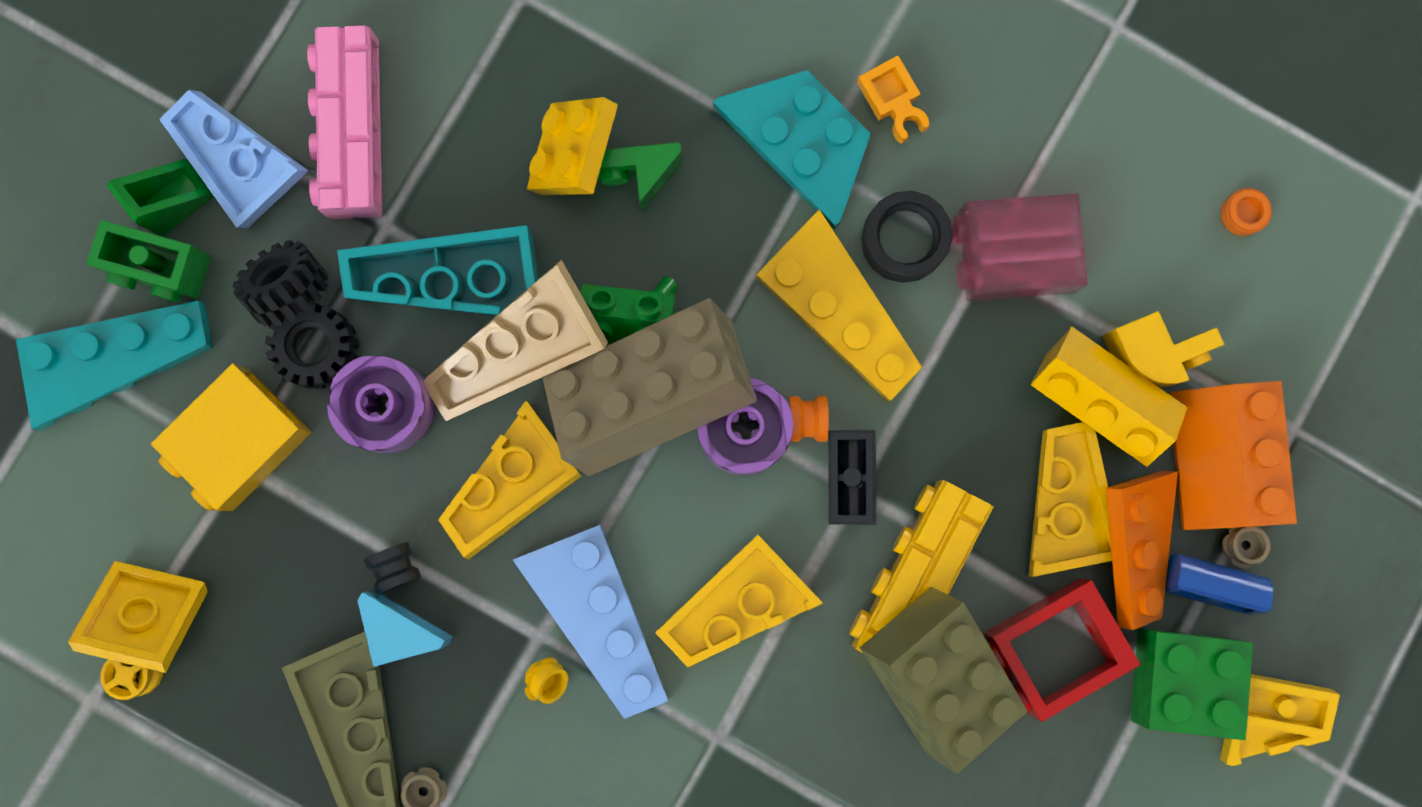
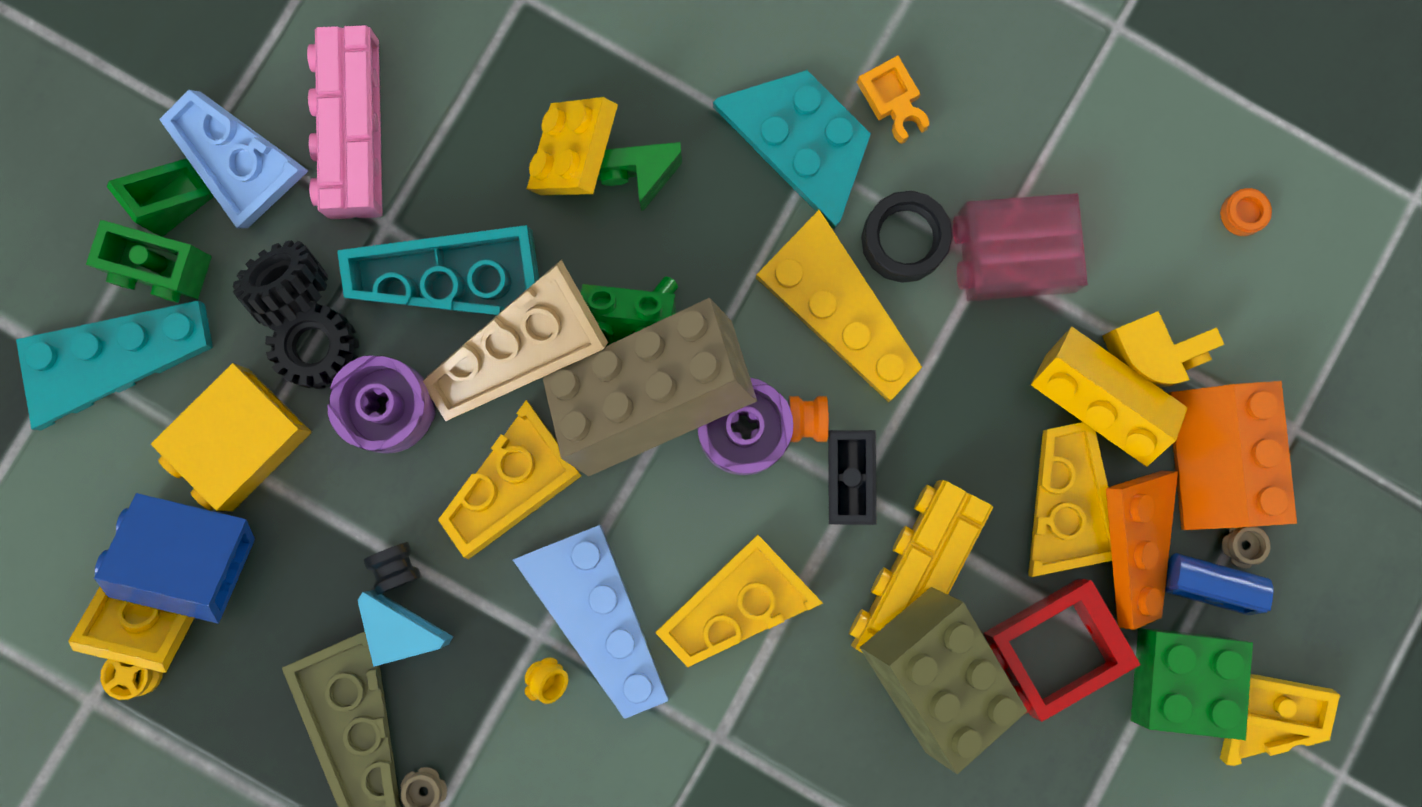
(174, 558): none -> blue brick

